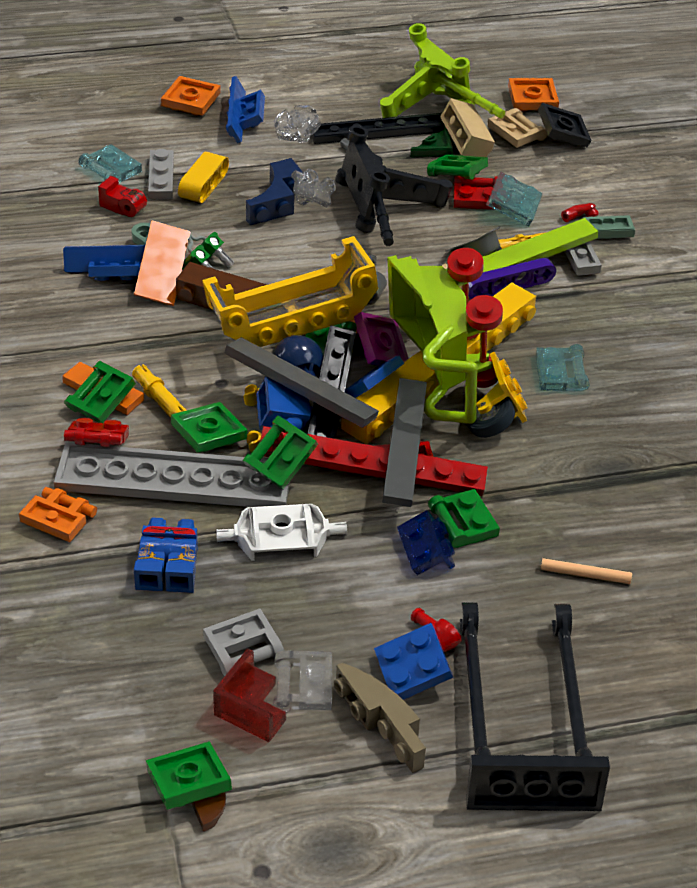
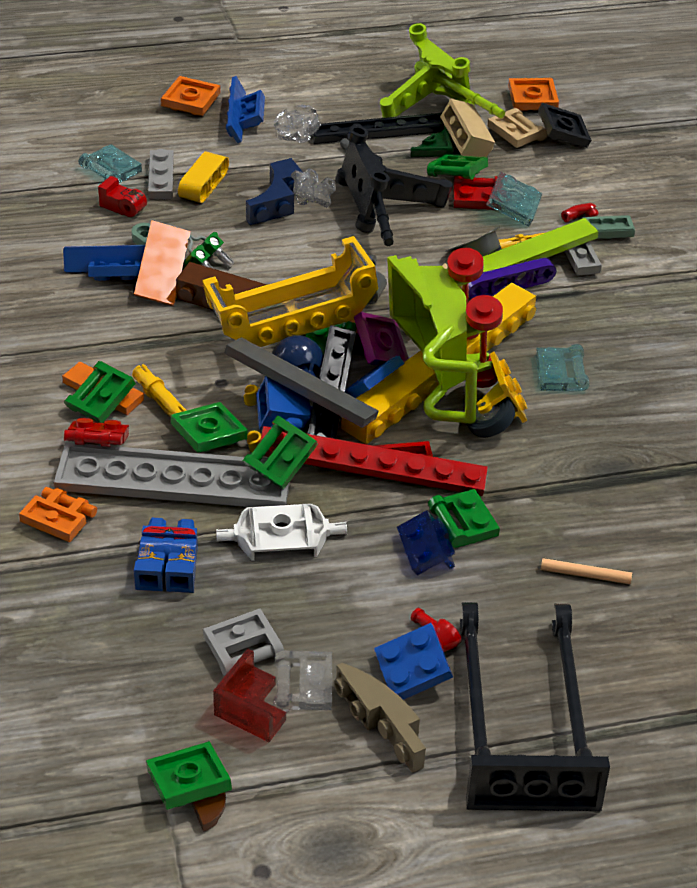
(404, 443): dark grey tile -> none

